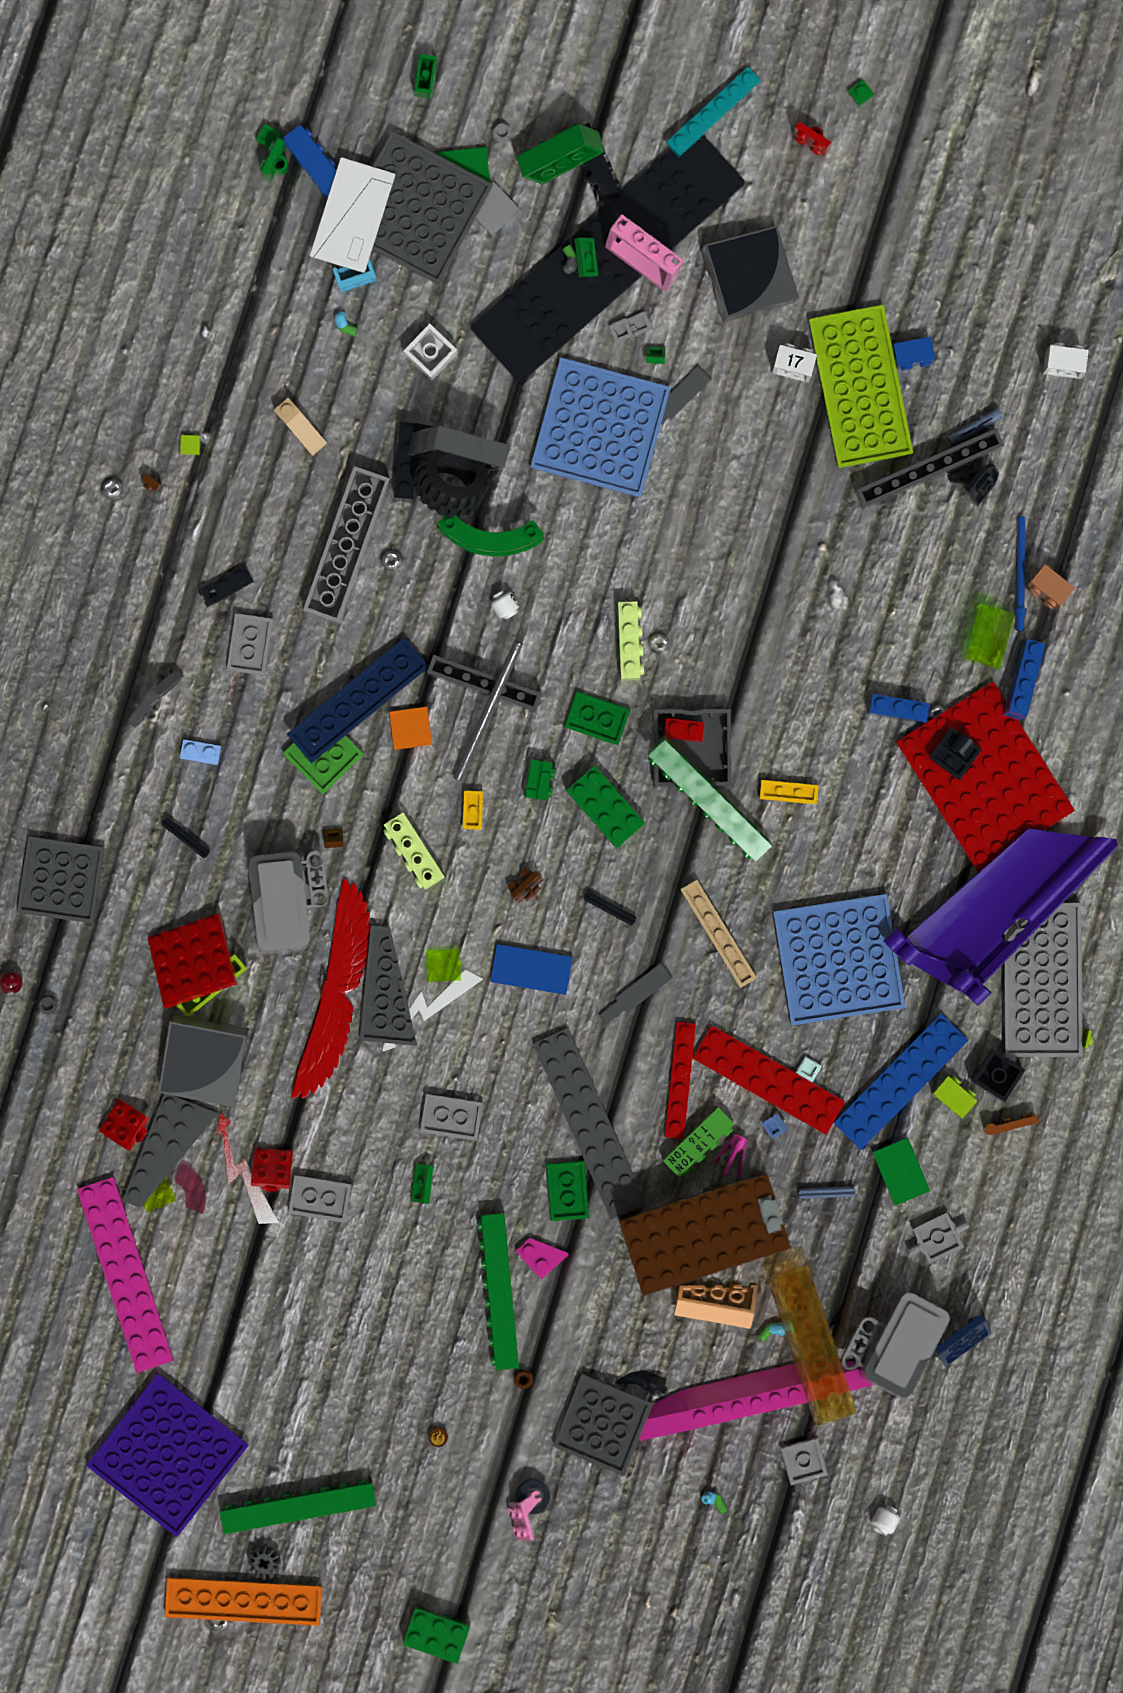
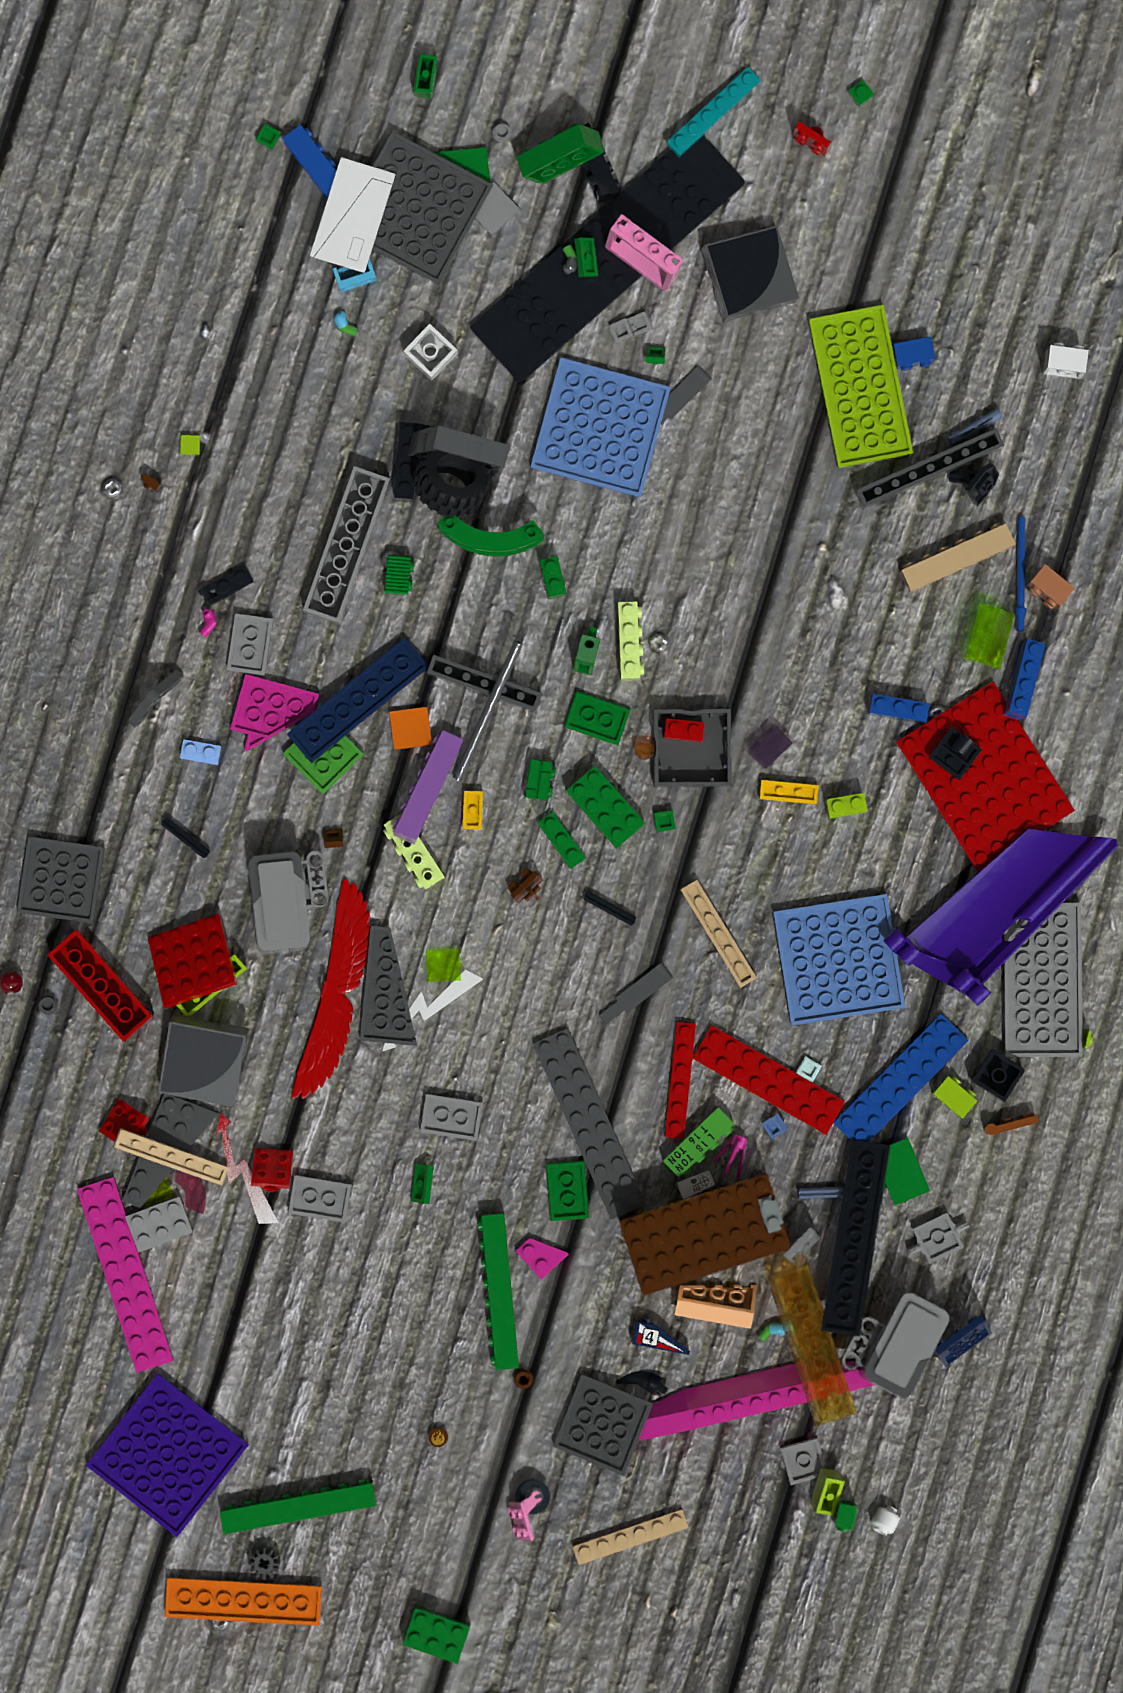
(101, 985): none -> red brick
(159, 1224): none -> light grey plate
(170, 1156): none -> tan plate
(210, 622): none -> dark pink arm
(269, 708): none -> dark pink wing
(277, 152): green plate -> none
(300, 426): tan slope -> none
(398, 575): none -> green brick
(428, 787): none -> medium lavender brick
(504, 604): white head -> none
(531, 969): blue tile -> none
(552, 578): none -> green brick
(561, 840): none -> green plate
(586, 656): none -> green torso
(630, 1536): none -> tan plate
(644, 750): none -> clear orange plate
(652, 1336): none -> slope
(664, 821): none -> green plate
(695, 1184): none -> white leg
(709, 798): brick -> none
(715, 1499): arm -> none
(770, 747): none -> clear purple brick
(794, 363): white brick -> none
(801, 1246): none -> light grey plate
(827, 1491): none -> lime brick
(845, 1515): none -> green brick
(846, 806): none -> lime brick
(856, 1238): none -> black plate
(958, 557): none -> tan brick

